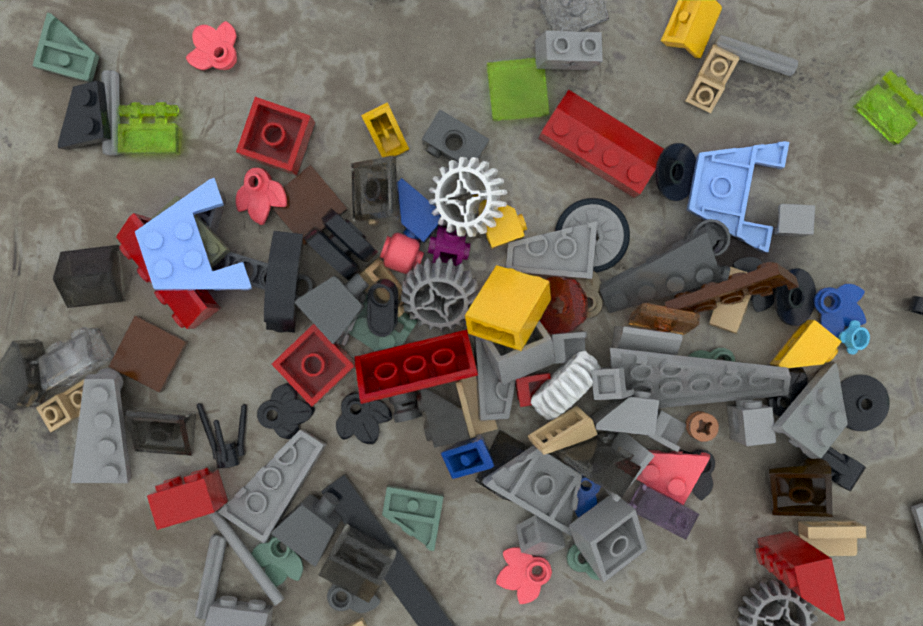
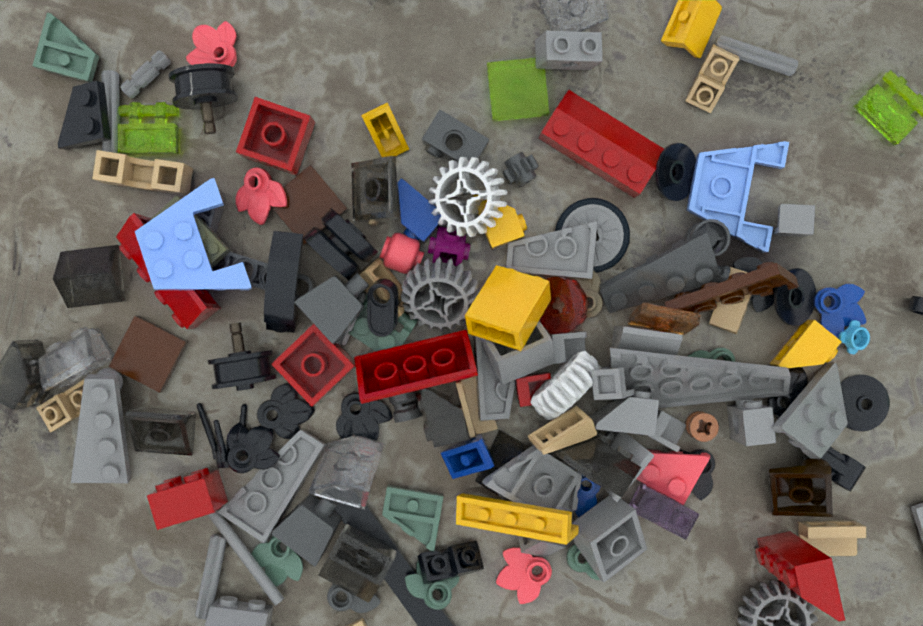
(142, 174): none -> tan arch
(145, 74): none -> light grey axle
(204, 89): none -> black wheel
(242, 366): none -> black wheel
(254, 445): none -> black plate
(348, 470): none -> clear slope
(424, 591): none -> sand green plate
(450, 562): none -> black slope
(515, 518): none -> yellow fence
(520, 169): none -> dark grey gear

